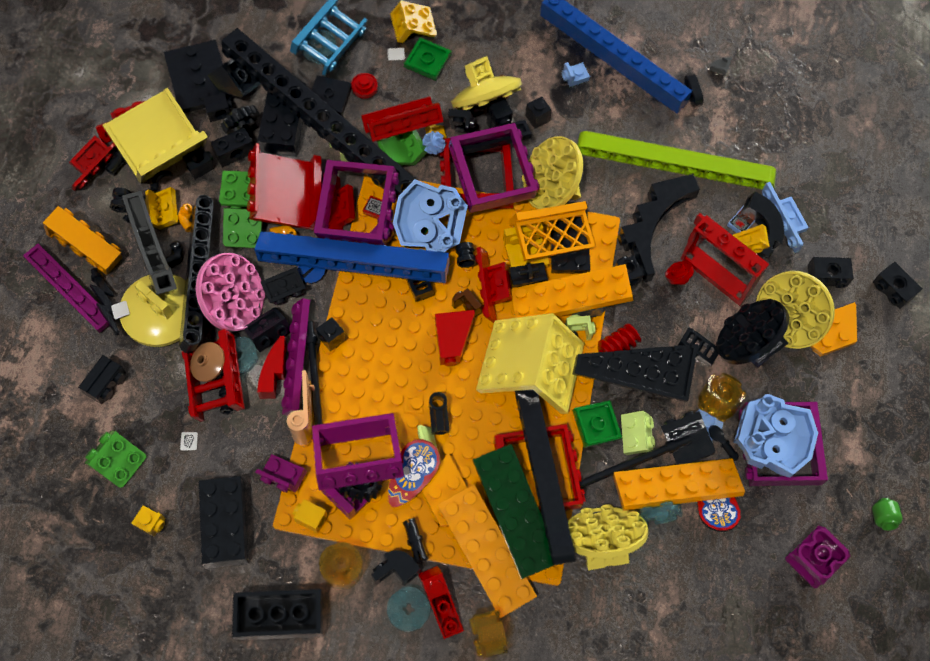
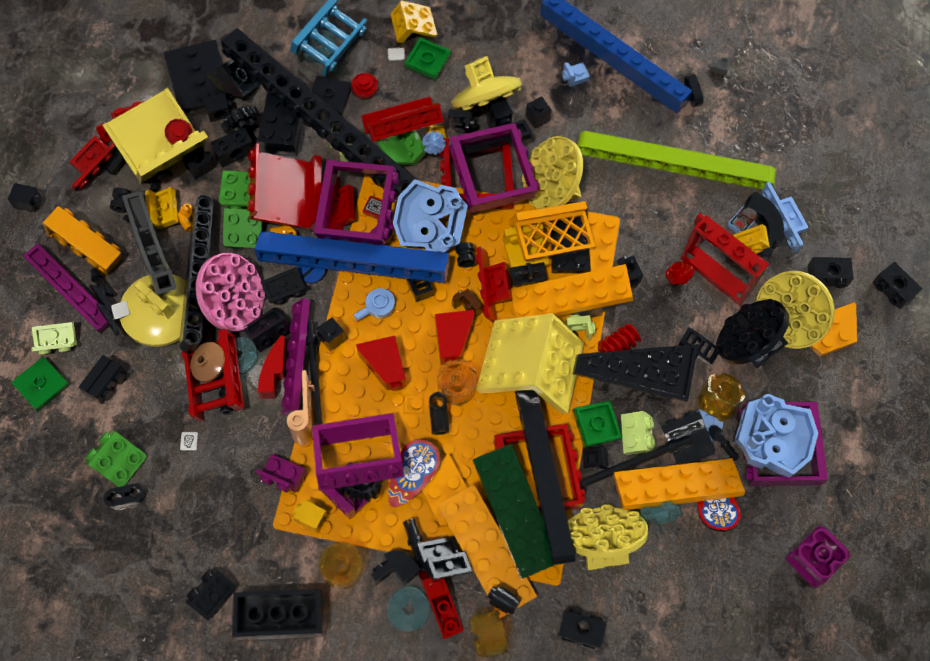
(24, 197): none -> black brick
(40, 383): none -> green plate
(53, 337): none -> yellowish green bracket
(122, 492): none -> black beam
(149, 521): yellow bracket -> none
(176, 253): black arm -> none
(177, 130): none -> red plate
(210, 593): none -> black bracket
(223, 522): black brick -> none
(379, 304): none -> light blue piece
(384, 361): none -> red slope
(426, 434): yellowish green slope -> none
(442, 558): none -> slope
(456, 371): none -> clear yellow brick
(503, 599): none -> black brick
(569, 633): none -> black brick
(595, 458): none -> black slope
(662, 199): black arch -> none
(887, 514): bright green head -> none

